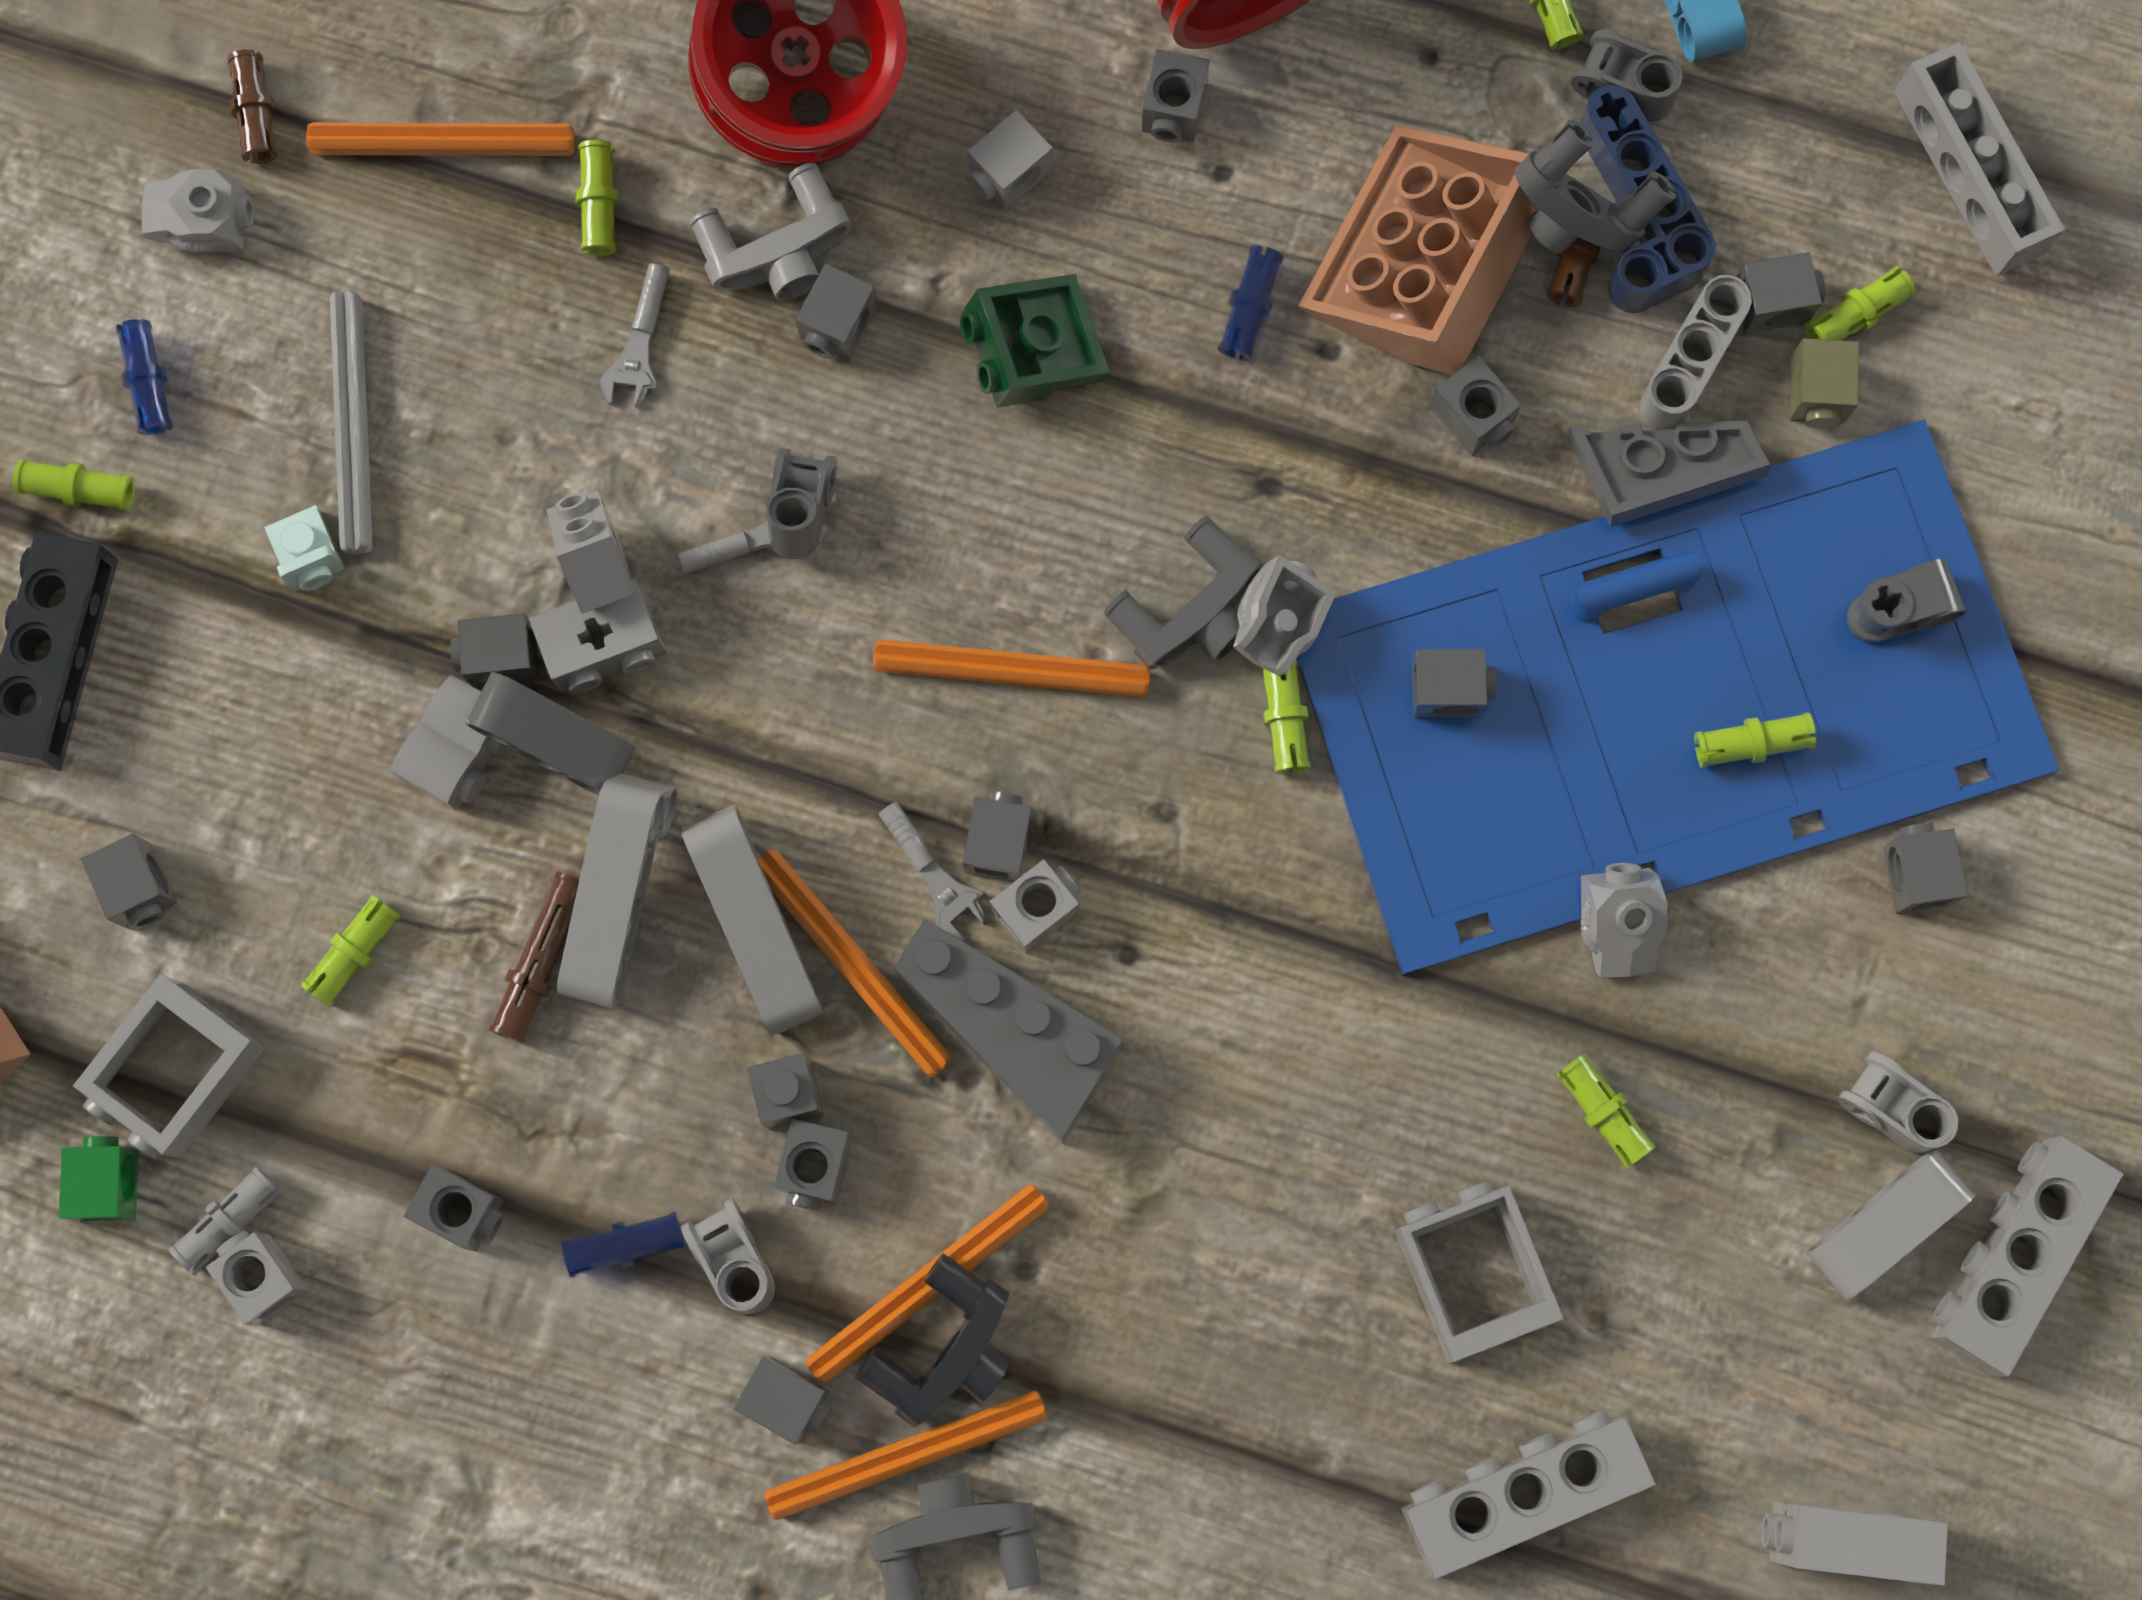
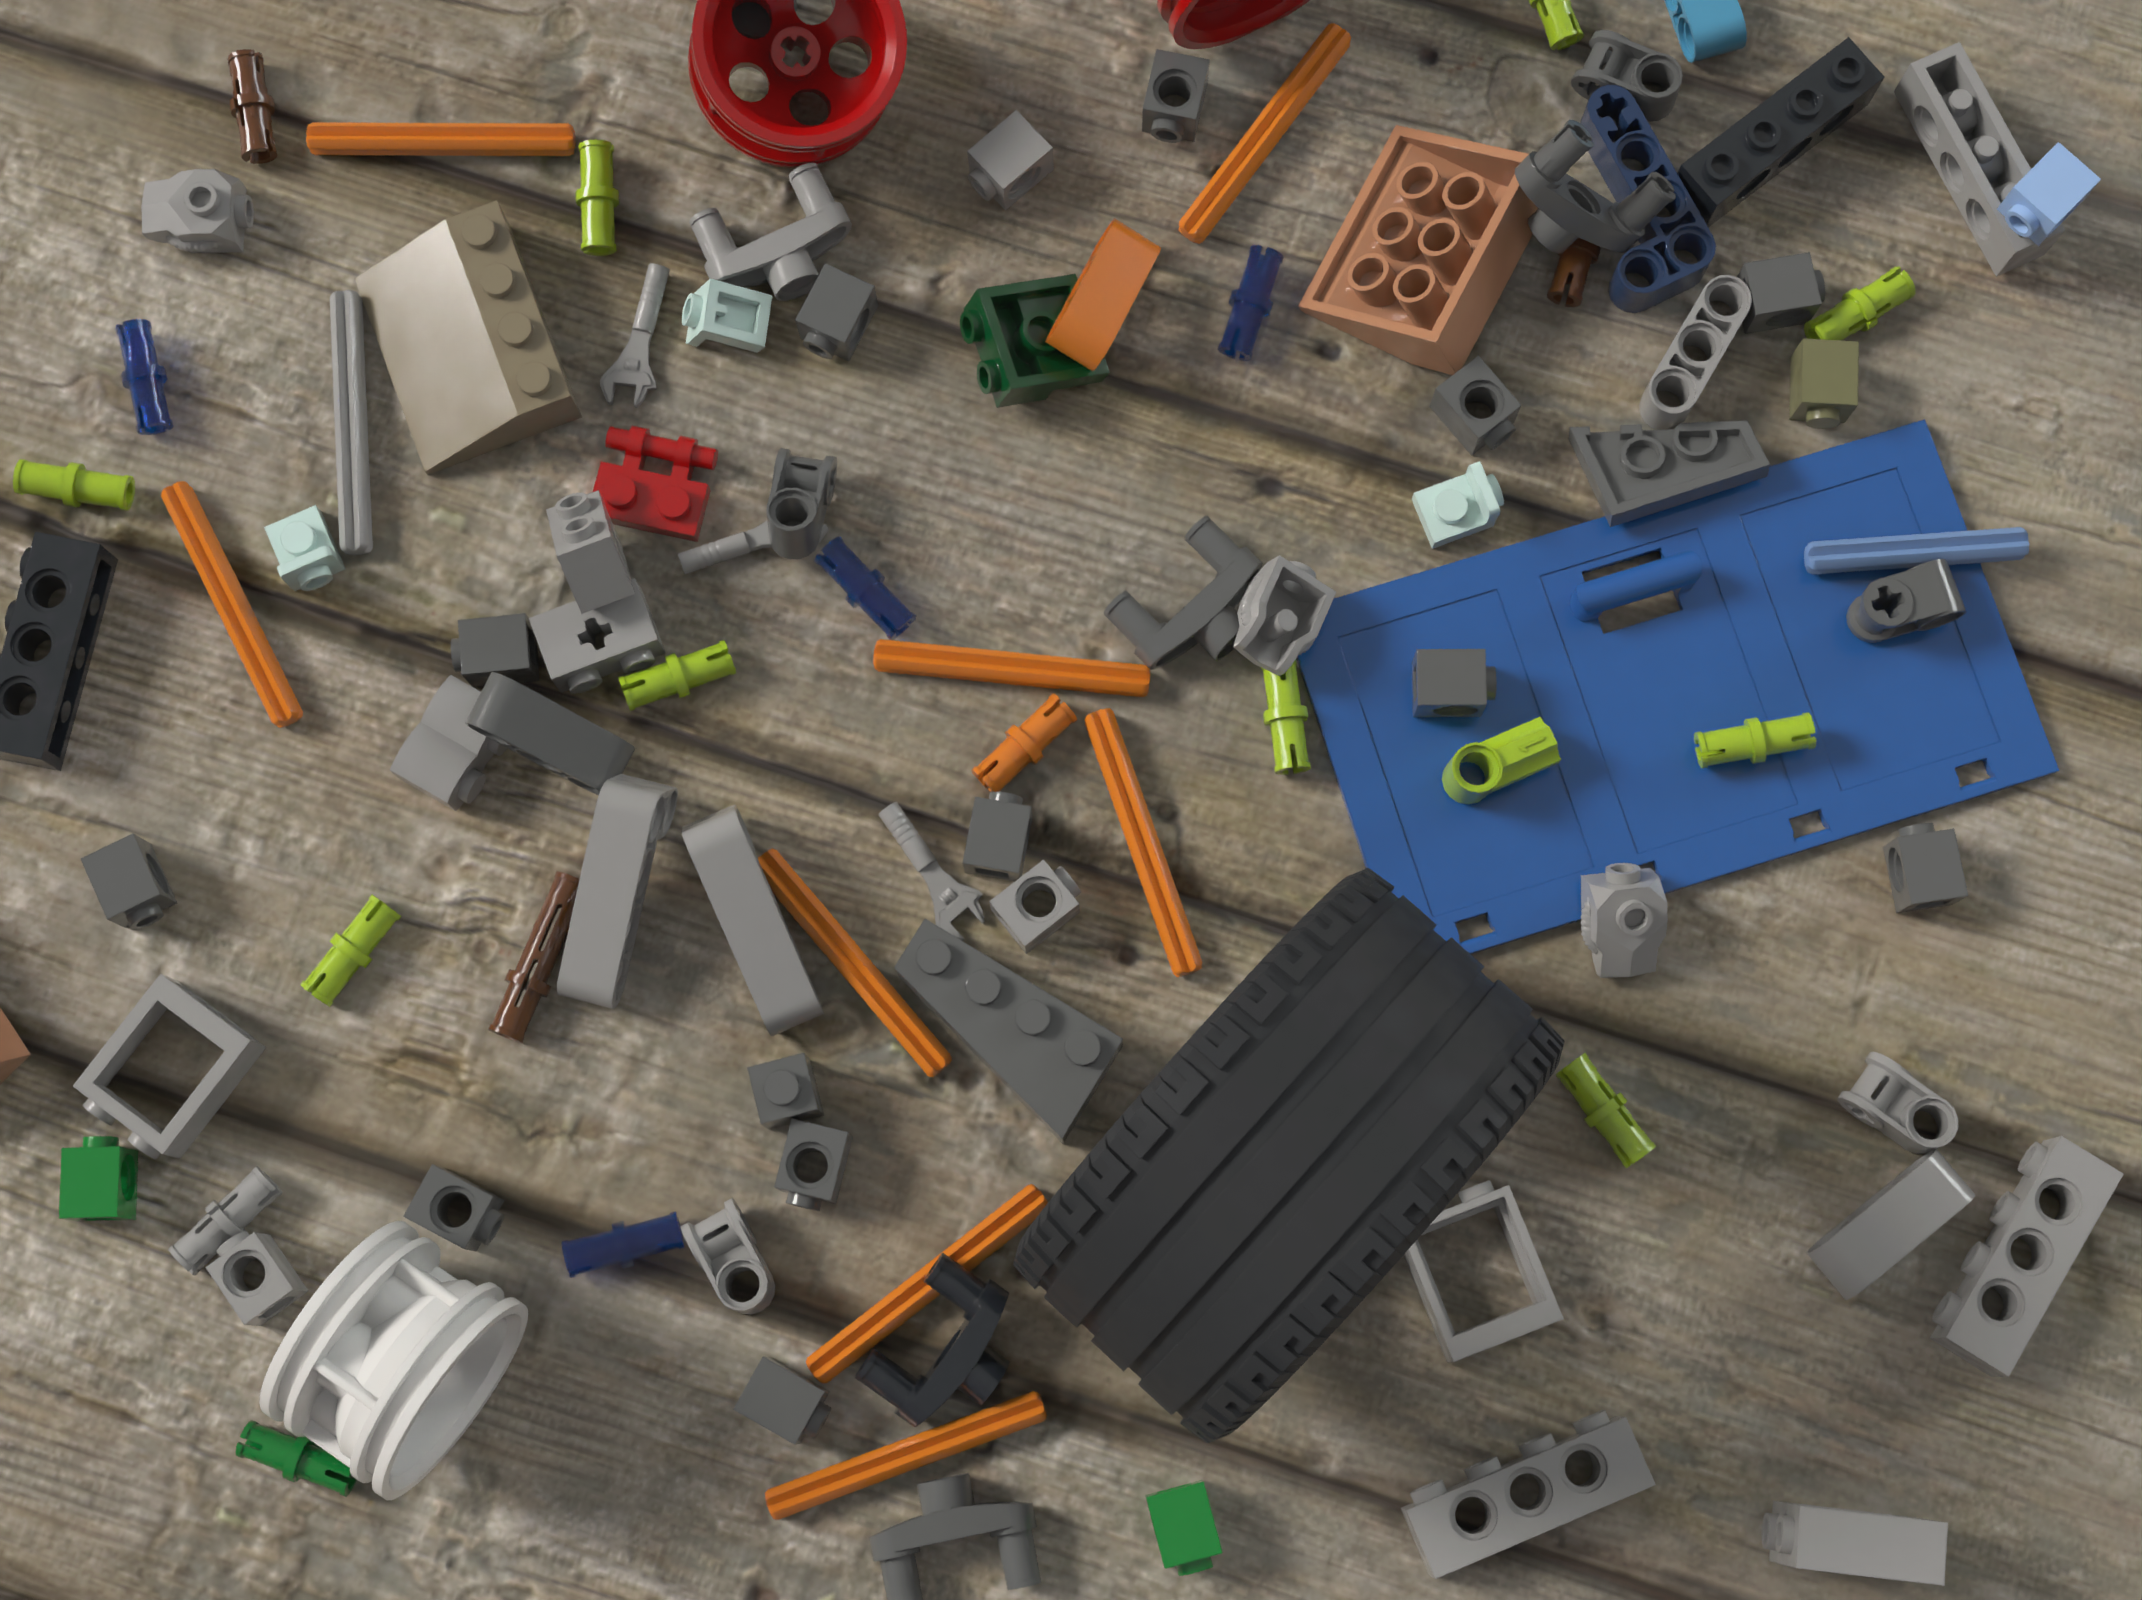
(232, 604): none -> orange axle
(294, 1457): none -> green pin
(392, 1360): none -> white wheel
(466, 340): none -> slope
(650, 499): none -> red plate
(677, 675): none -> lime pin
(727, 316): none -> light aqua bracket
(865, 588): none -> clear blue pin
(1024, 744): none -> orange pin
(1103, 295): none -> orange beam
(1143, 842): none -> orange axle
(1184, 1527): none -> green brick
(1264, 133): none -> orange axle
(1288, 1155): none -> black tyre
(1459, 506): none -> light aqua bracket
(1503, 760): none -> lime piece
(1780, 130): none -> black brick
(1915, 549): none -> medium blue axle
(2047, 194): none -> light blue brick

